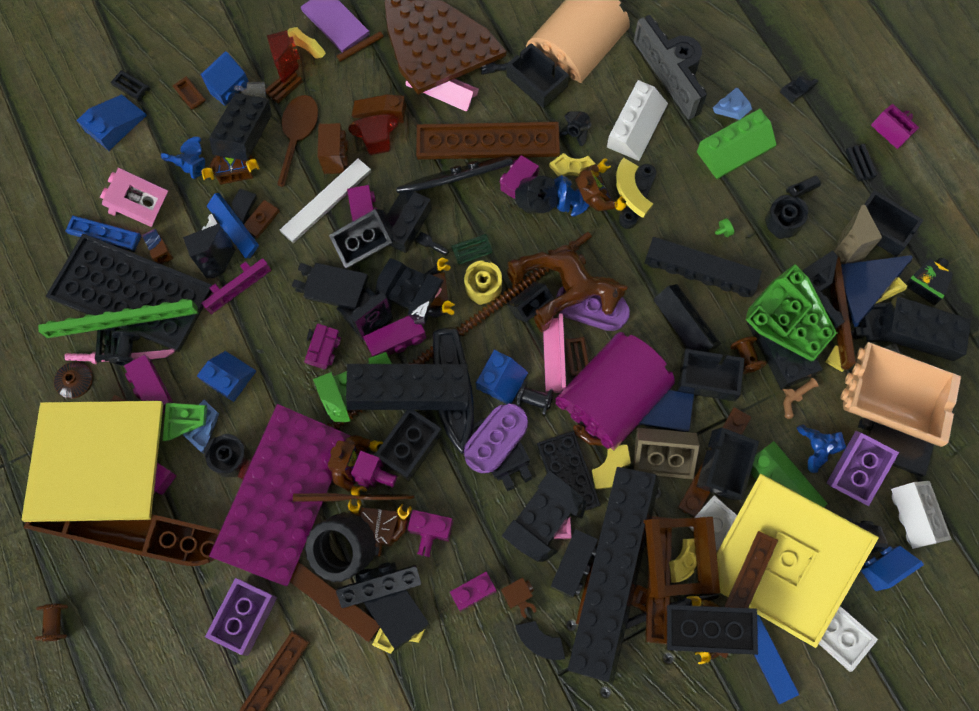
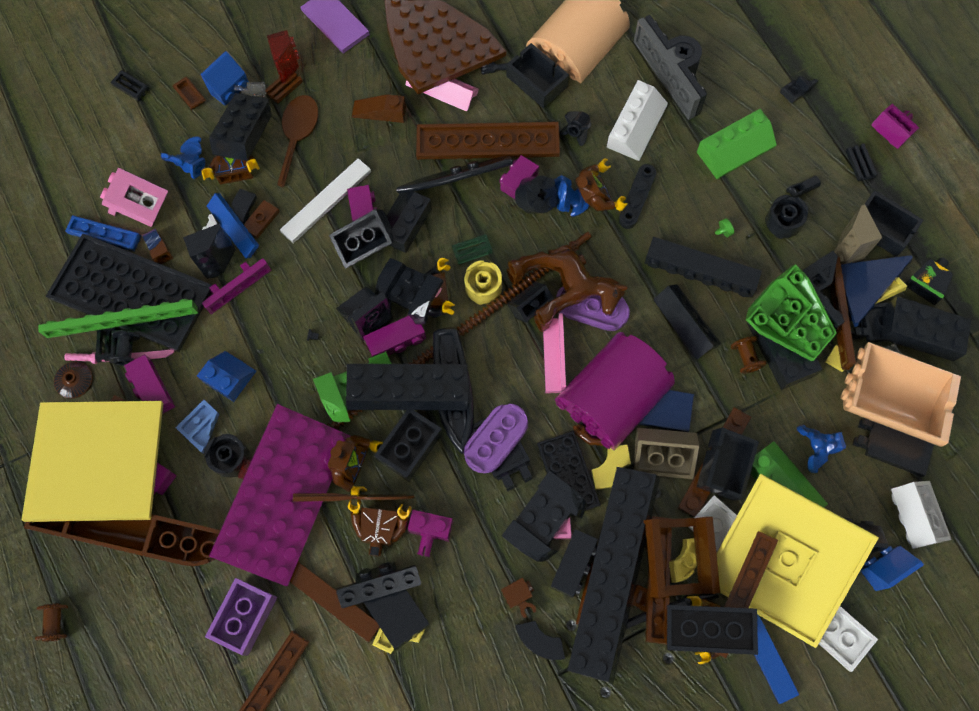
(111, 120): blue slope -> none
(183, 419): bright green wing -> none
(307, 43): light yellow tile -> none
(321, 347): magenta brick -> none
(321, 555): black tyre -> none
(332, 148): reddish brown brick -> none
(332, 285): black tile -> none
(359, 46): reddish brown bar -> none
(369, 471): magenta brick -> none
(375, 131): clear red piece -> none
(426, 241): black piece -> none
(473, 591): magenta brick -> none
(501, 378): blue slope -> none
(535, 397): black hose -> none
(568, 166): light yellow tile -> none
(572, 370): reddish brown tile -> none
(627, 188): light yellow tile -> none
(706, 377): black piece -> none
(733, 105): medium blue wing -> none
(796, 395): medium nougat piece -> none
(862, 468): medium lavender brick -> none

